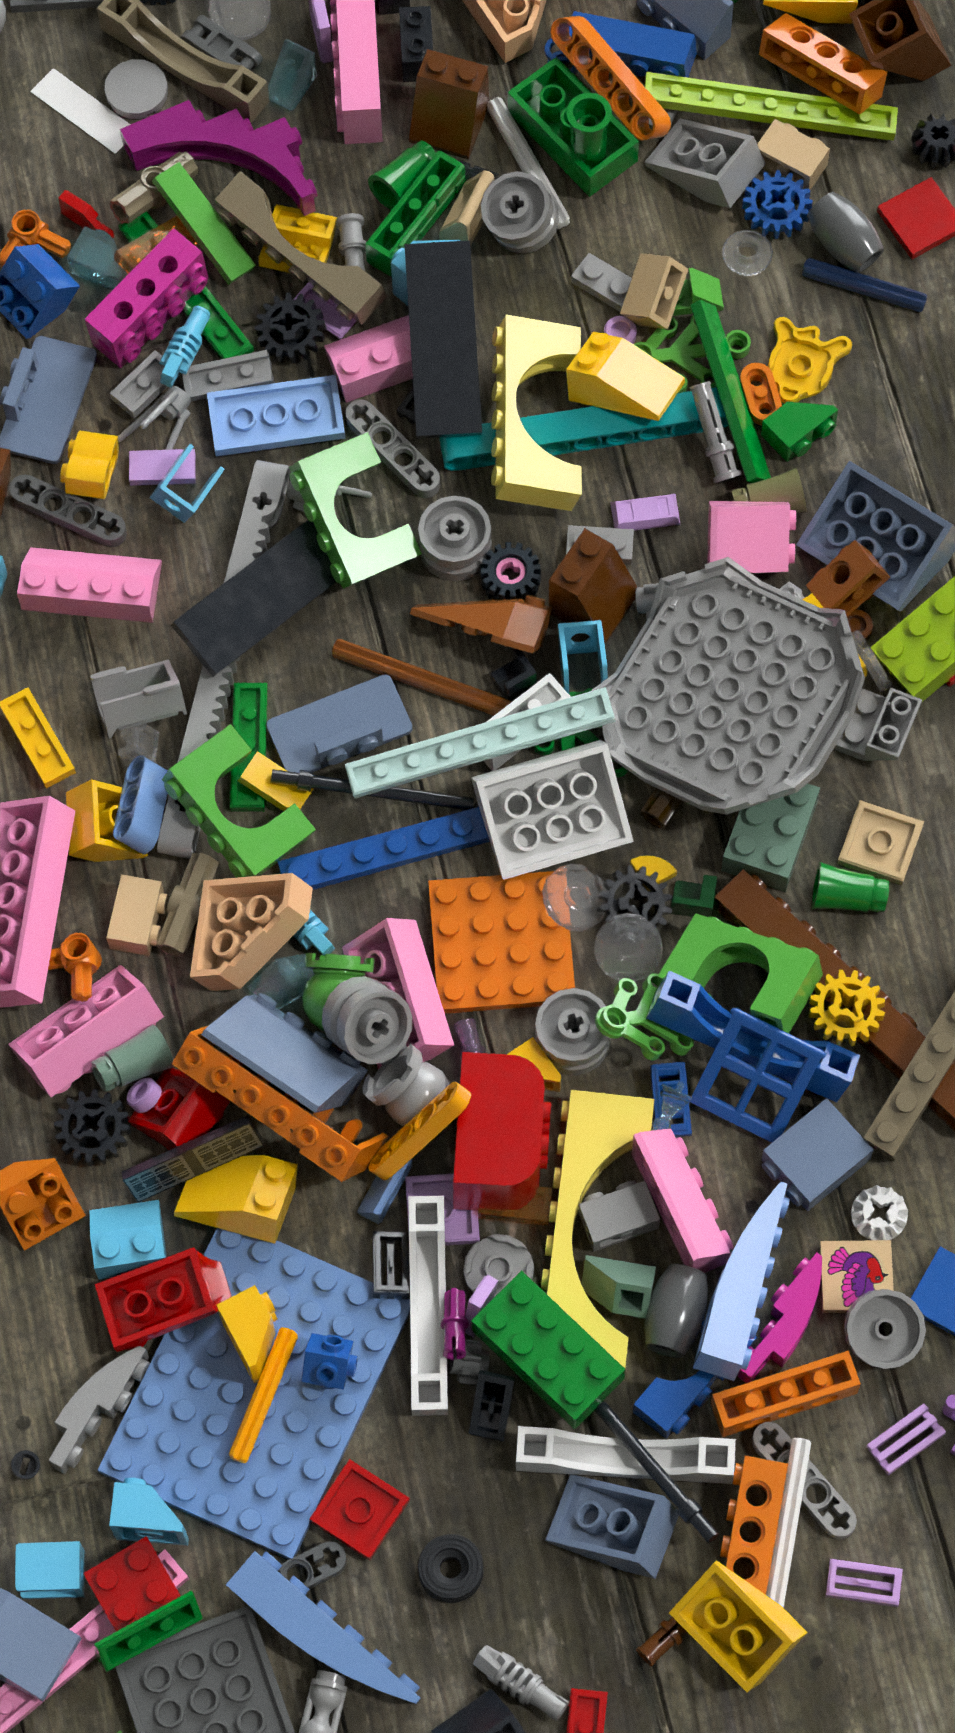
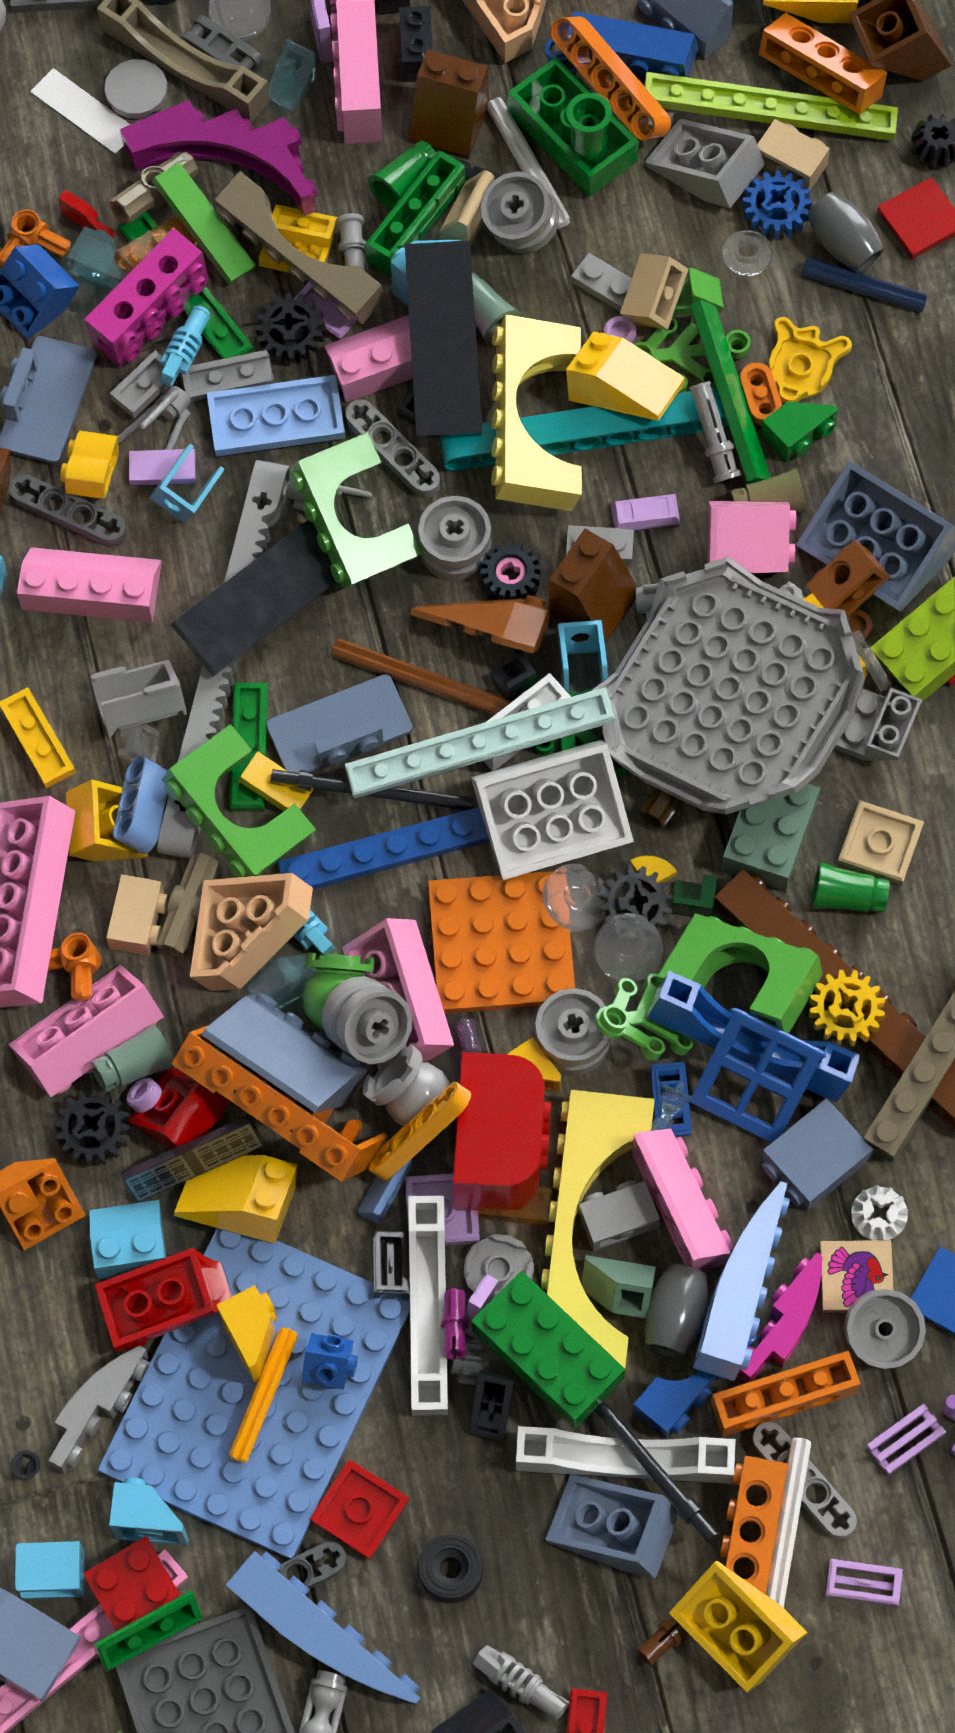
(489, 308): none -> sand green plant

